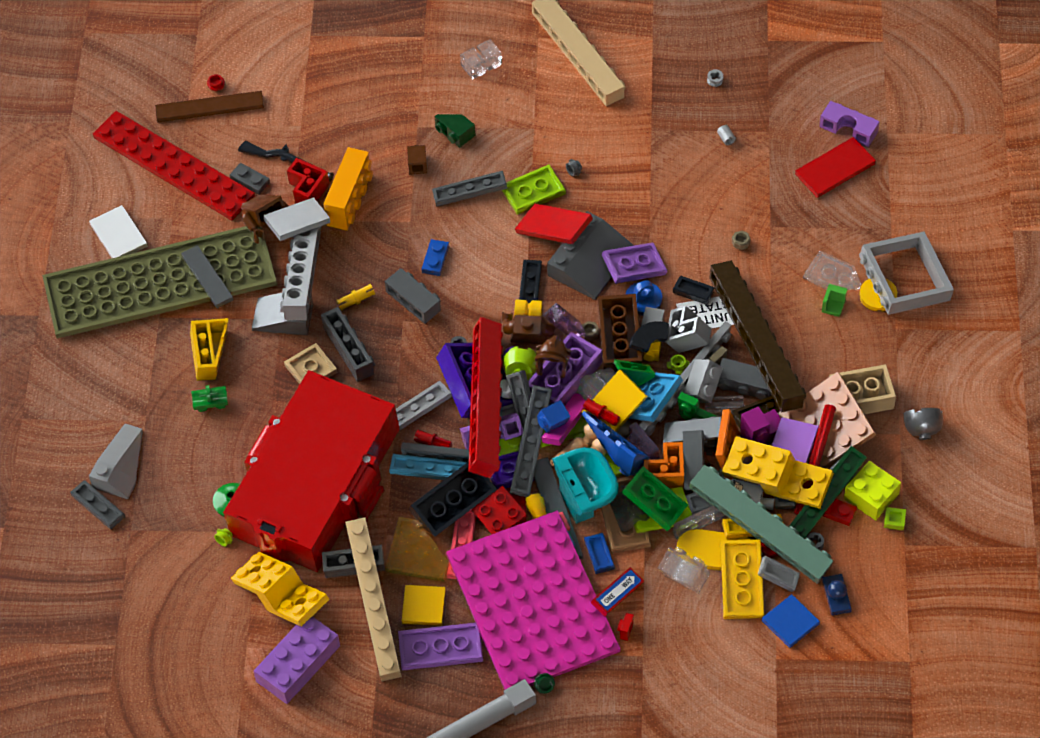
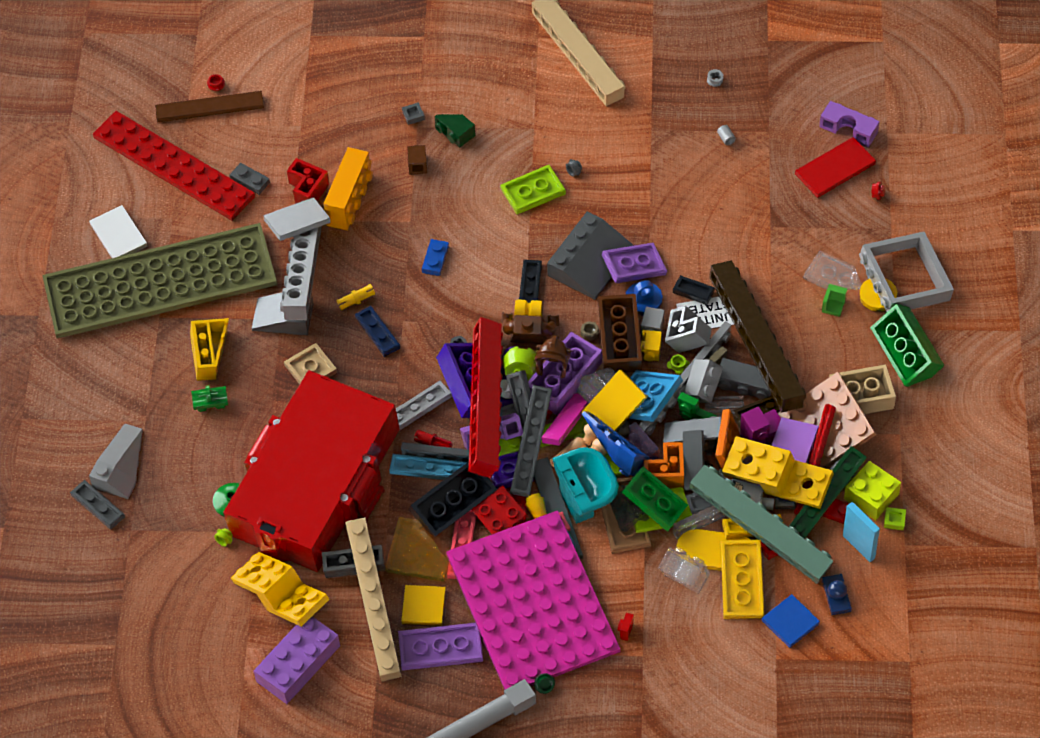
(207, 276): dark grey tile -> none
(249, 148): black piece -> none
(254, 210): reddish brown torso -> none
(347, 344): dark grey brick -> none
(377, 331): none -> dark blue tile
(413, 113): none -> dark grey plate
(413, 295): dark grey brick -> none
(469, 188): dark grey tile -> none
(477, 64): clear piece -> none
(553, 223): red tile -> none
(553, 416): blue brick -> none
(564, 321): clear purple bracket -> none
(599, 553): blue tile -> none
(601, 412): red axle -> none
(617, 591): tile -> none
(637, 372): green slope -> none
(648, 334): black tile -> none
(741, 240): dark tan tile -> none
(778, 574): light grey tile -> none
(820, 540): dark grey bush -> none
(861, 531): none -> medium azure tile
(878, 190): none -> red plate
(907, 345): none -> green slope
(923, 422): flat silver cylinder -> none

